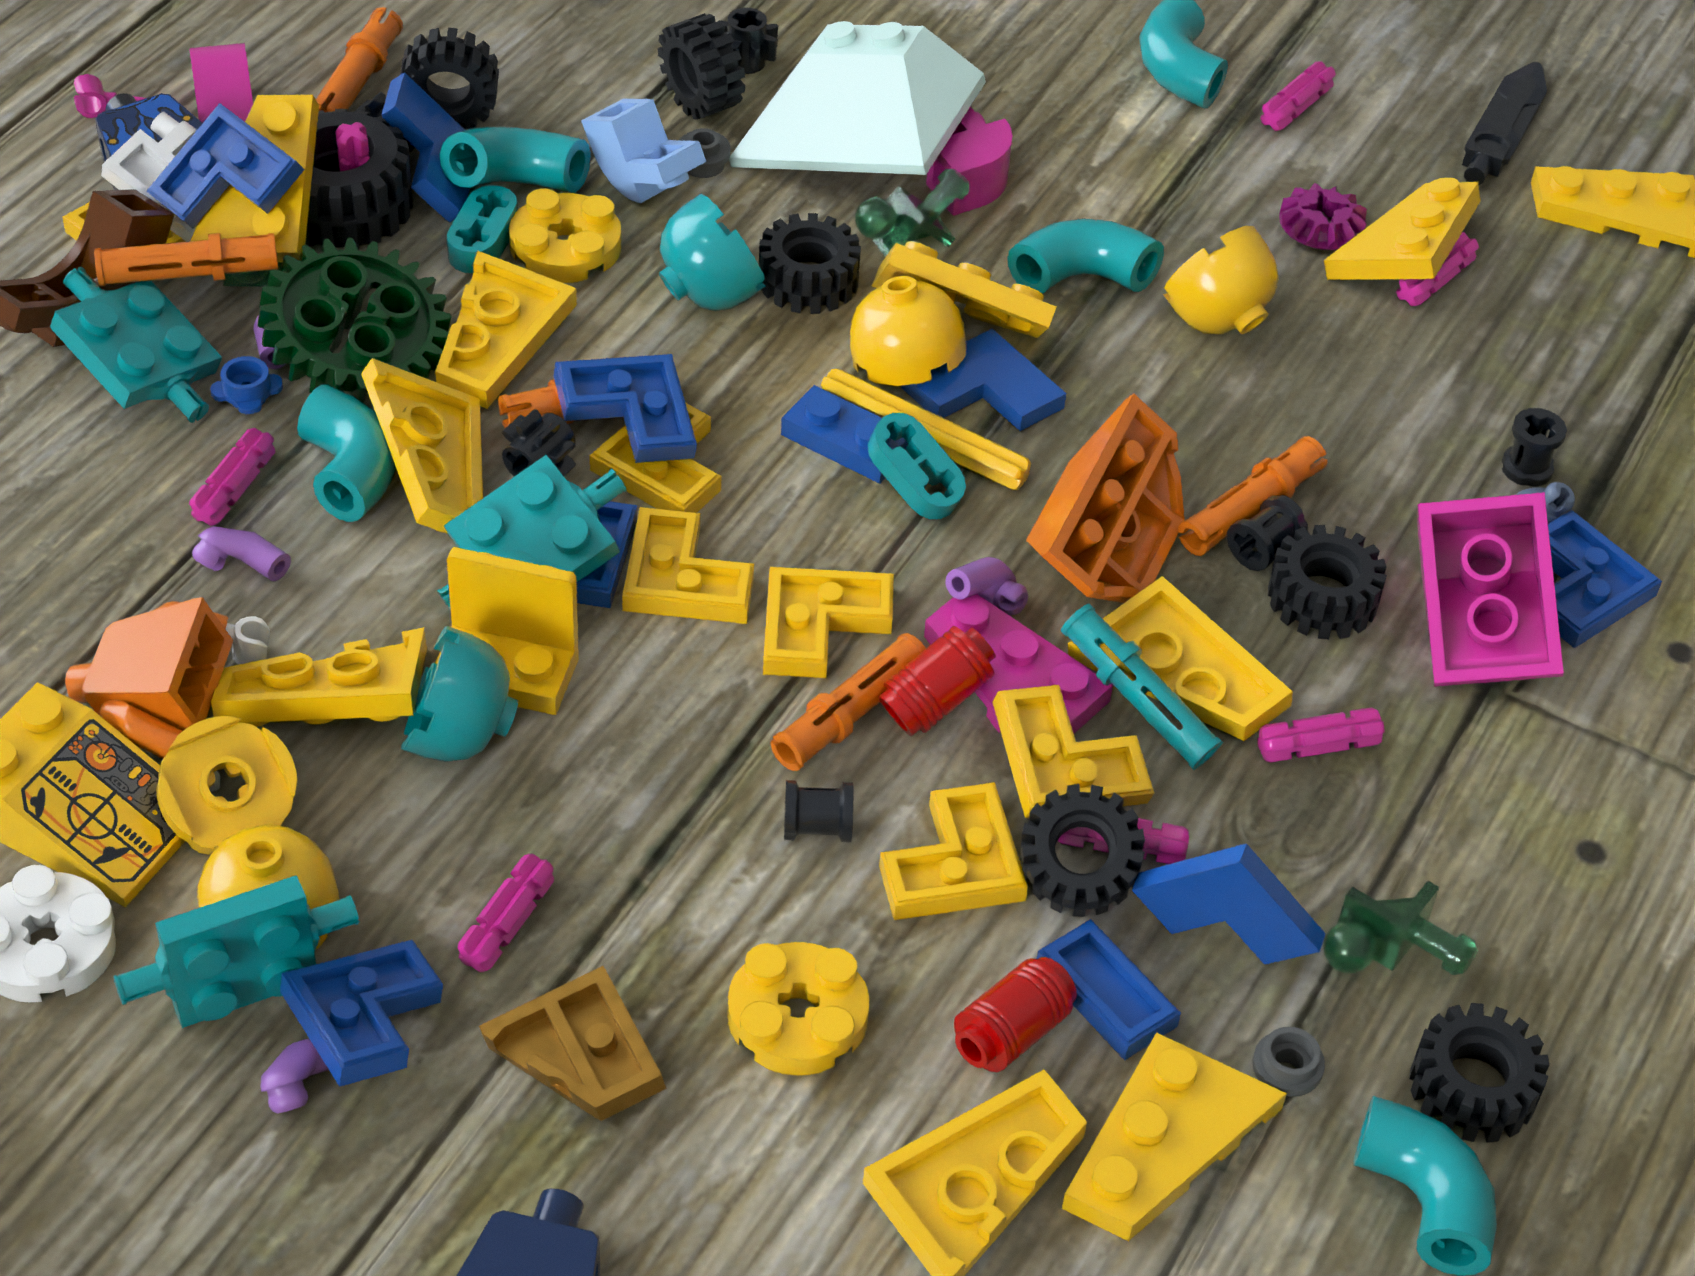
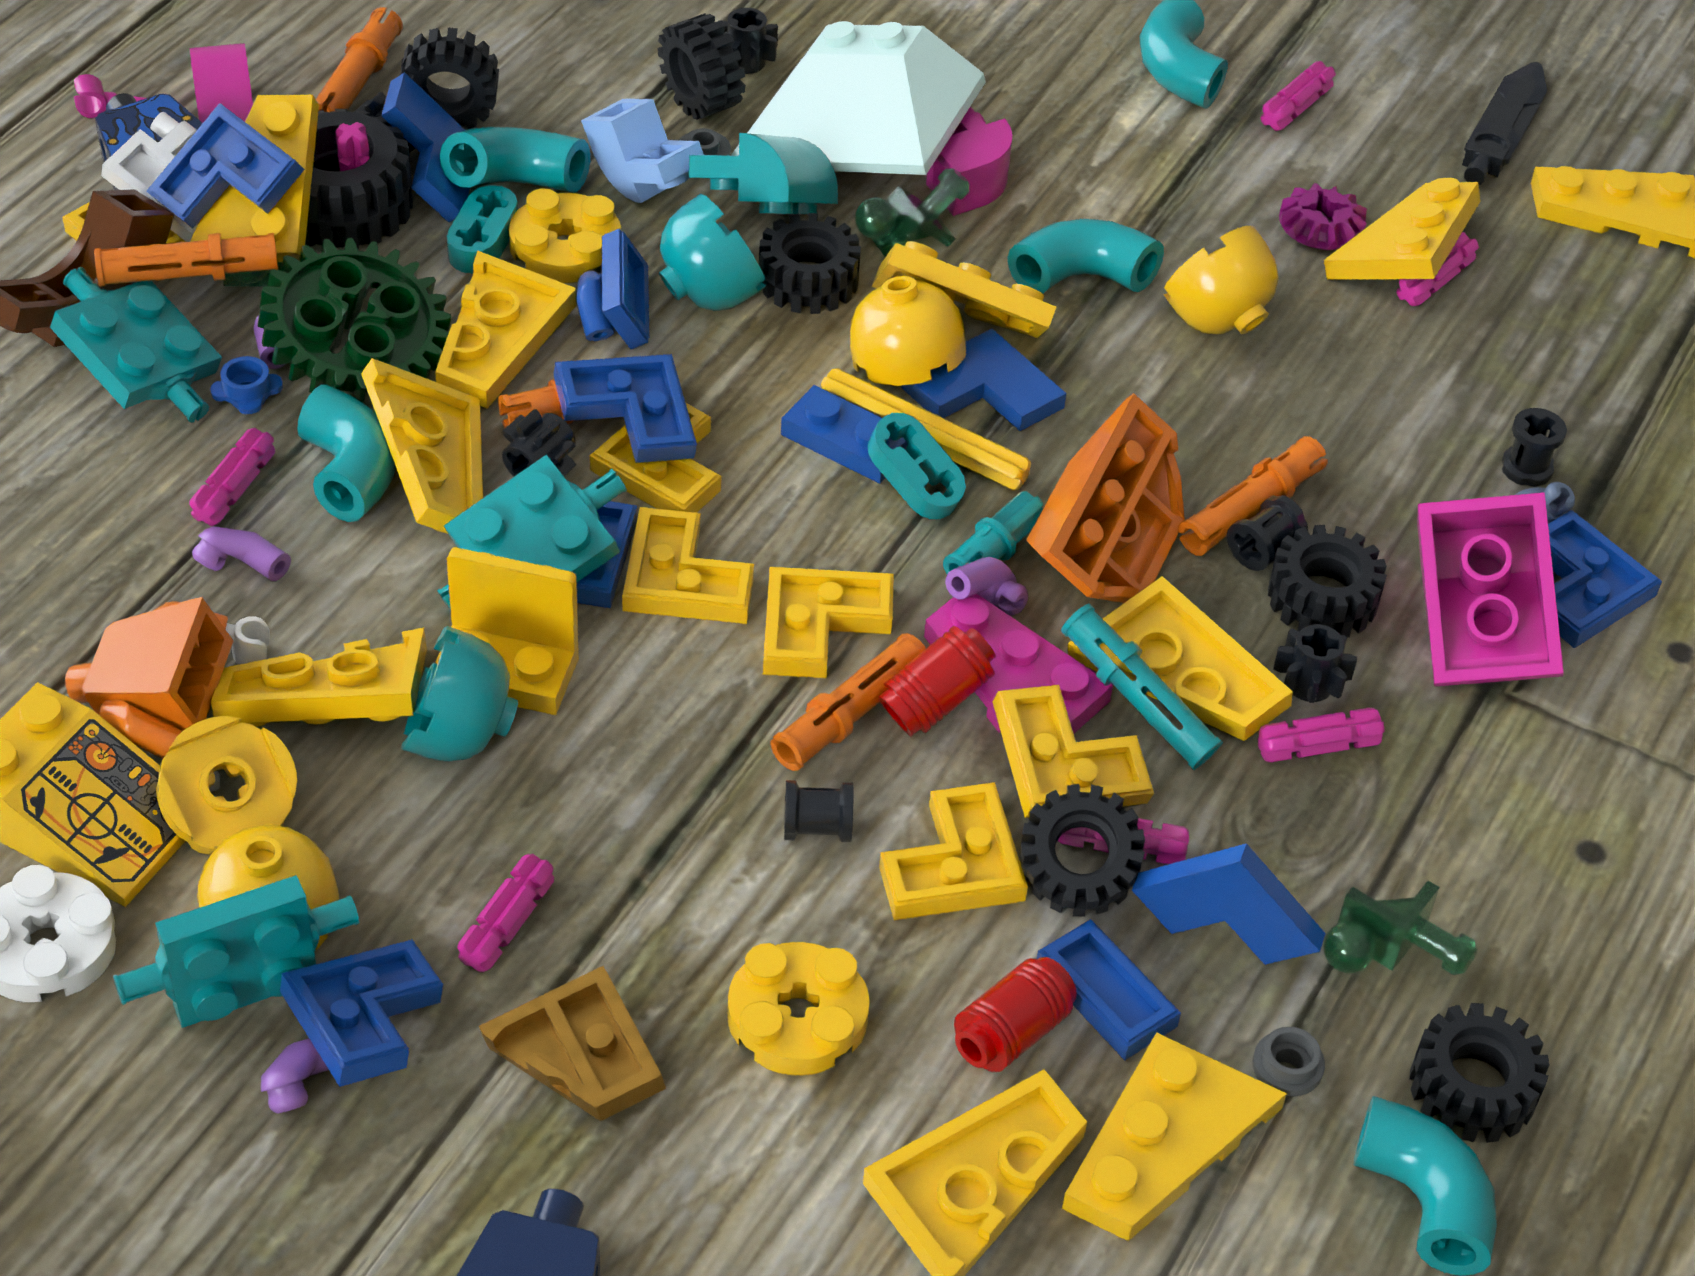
(589, 305): none -> blue arm
(625, 288): none -> blue tile
(776, 171): none -> teal brick
(1000, 534): none -> teal axle
(1315, 663): none -> black gear

